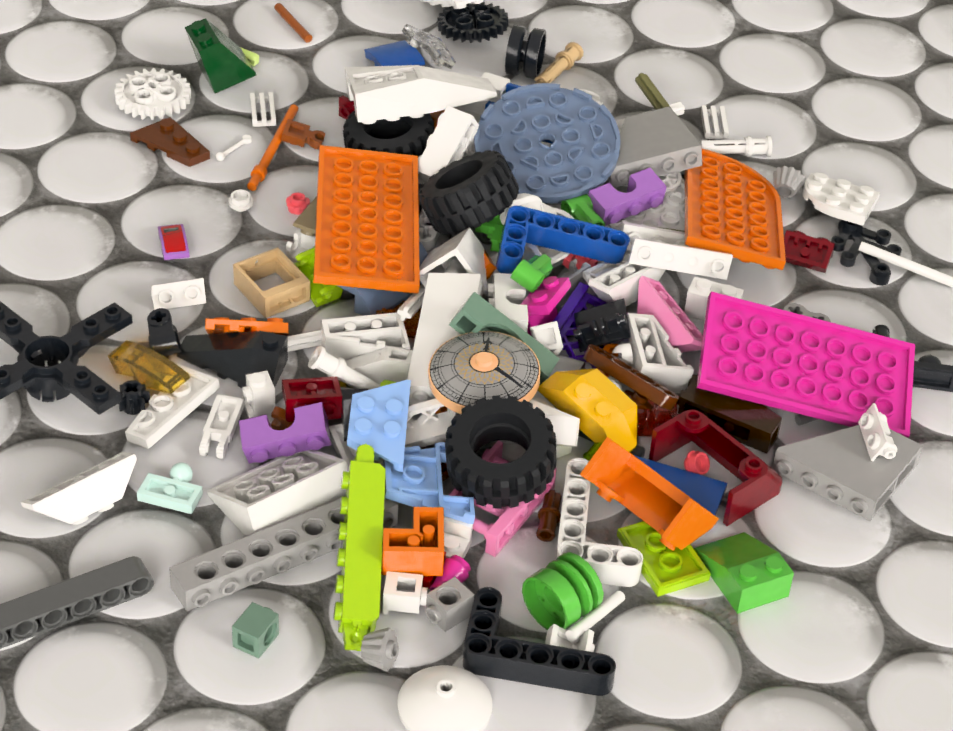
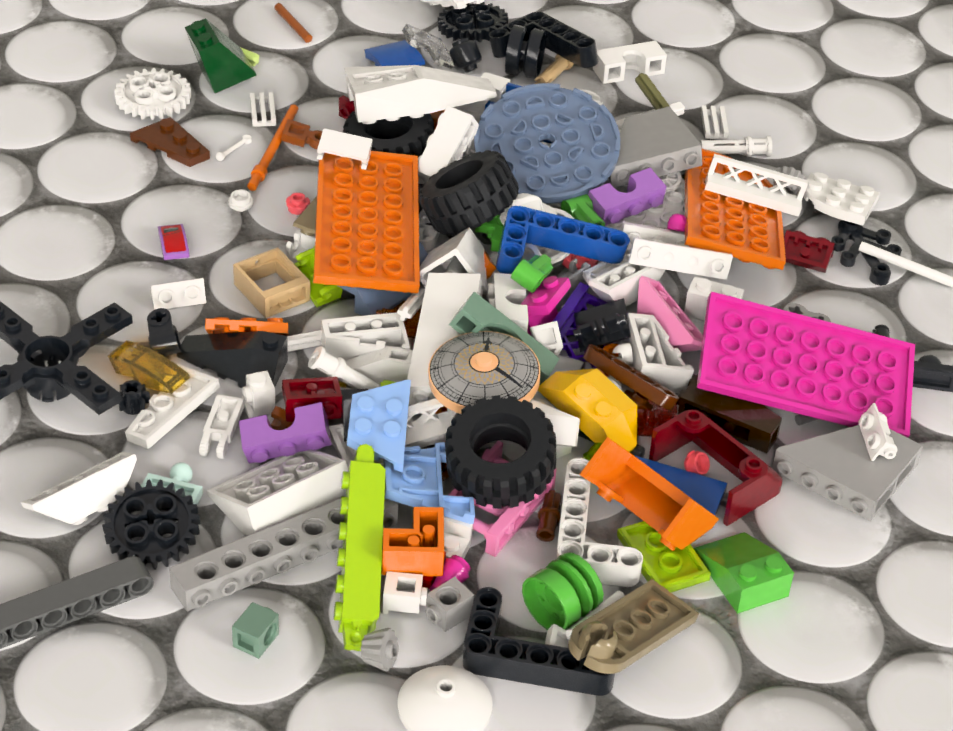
(150, 501): none -> black gear
(345, 146): none -> white hinge
(465, 55): none -> black head
(559, 39): none -> black beam
(630, 628): none -> dark tan plate
(644, 57): none -> white arch
(677, 222): none -> dark pink hinge
(755, 193): none -> white fence

